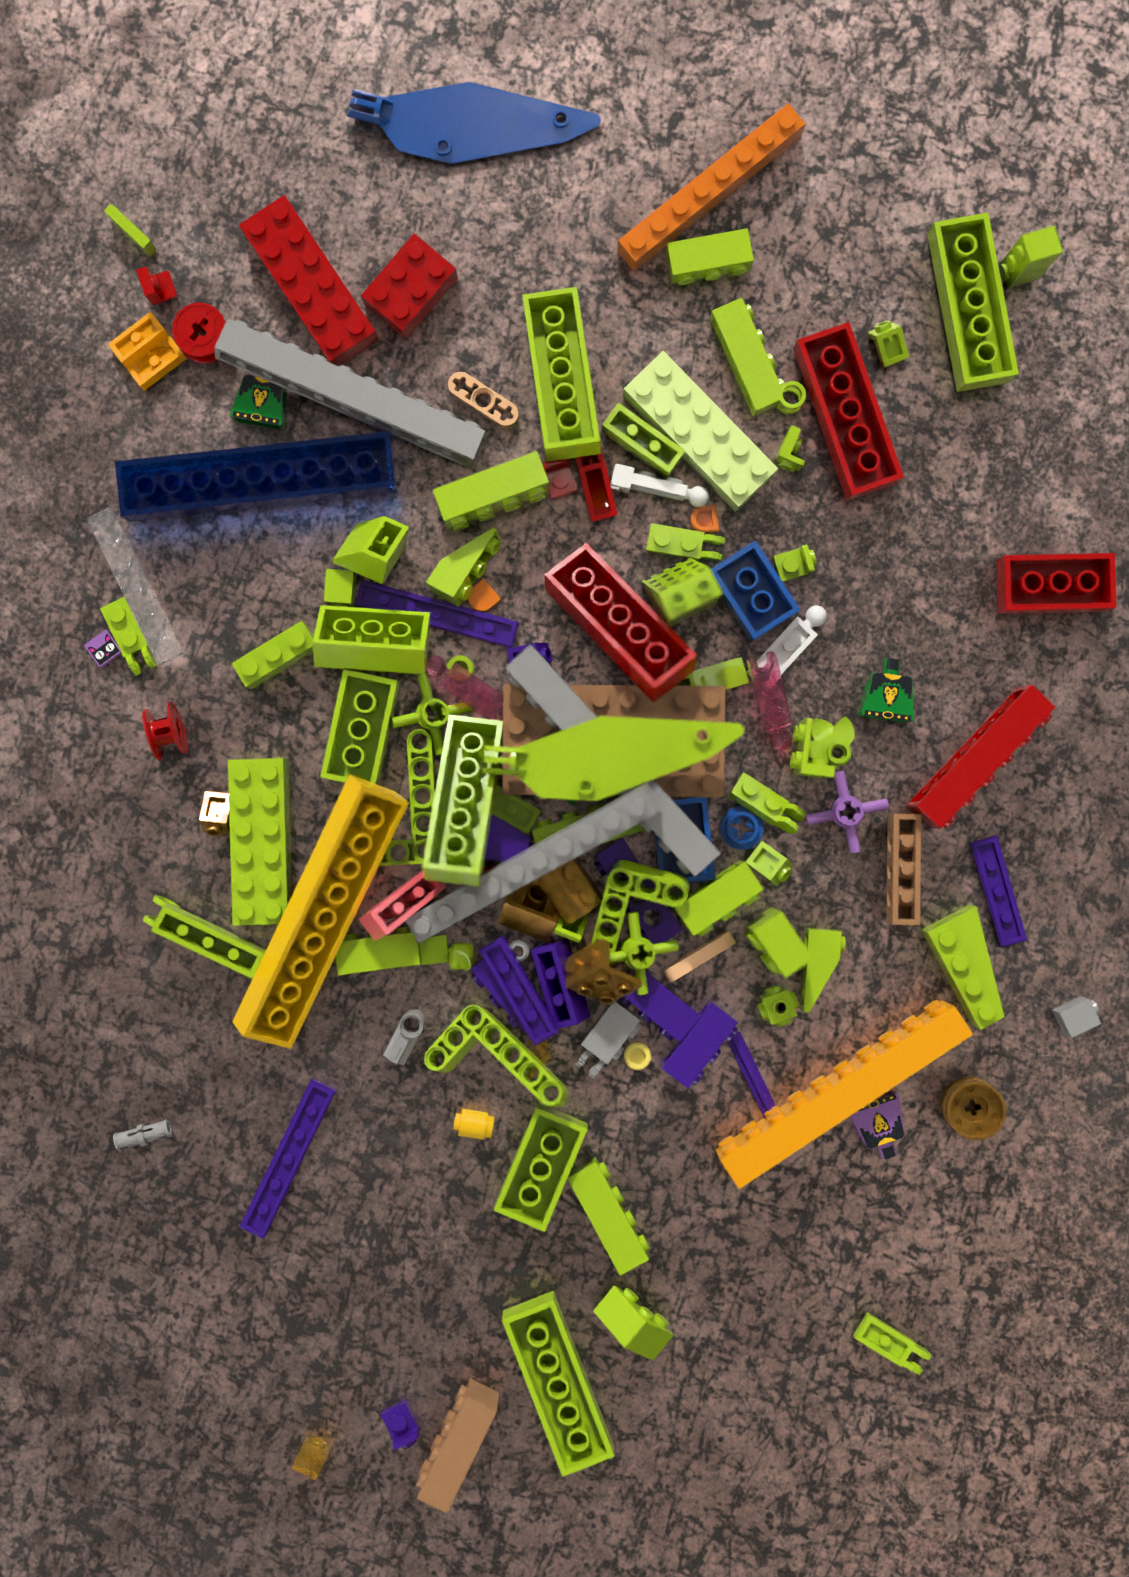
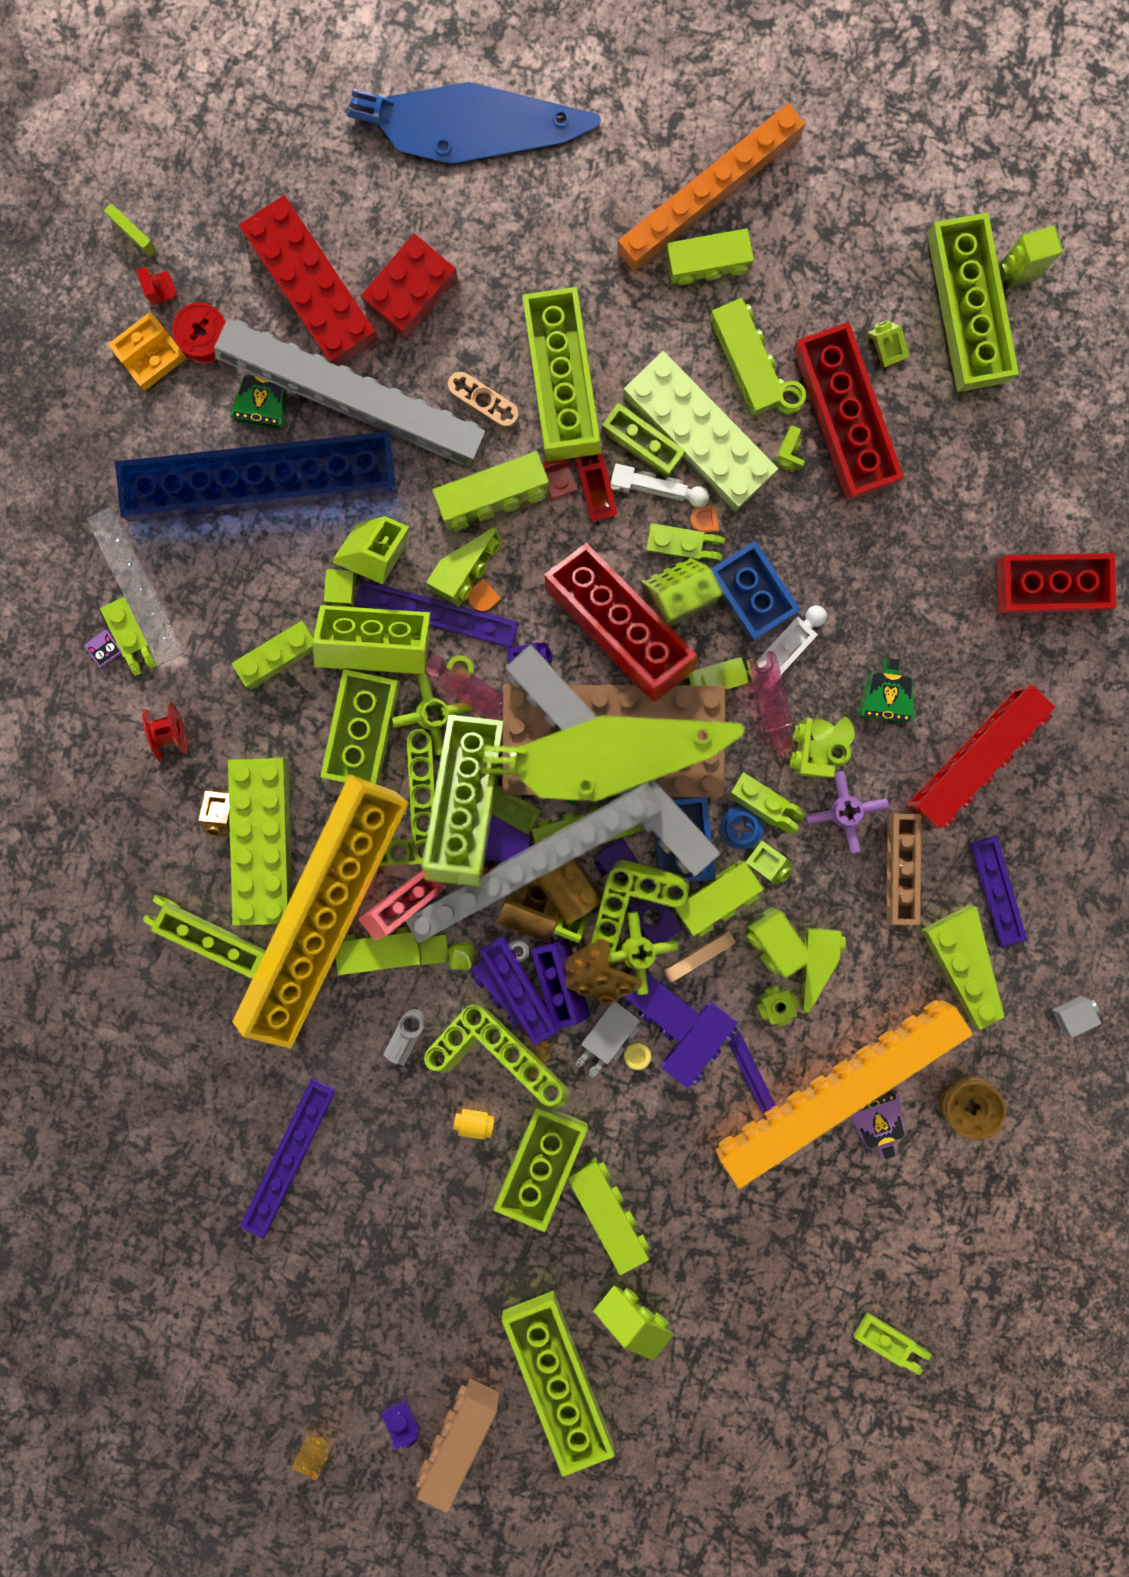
(142, 1135): light grey pin -> none
(795, 563): lime bracket -> none

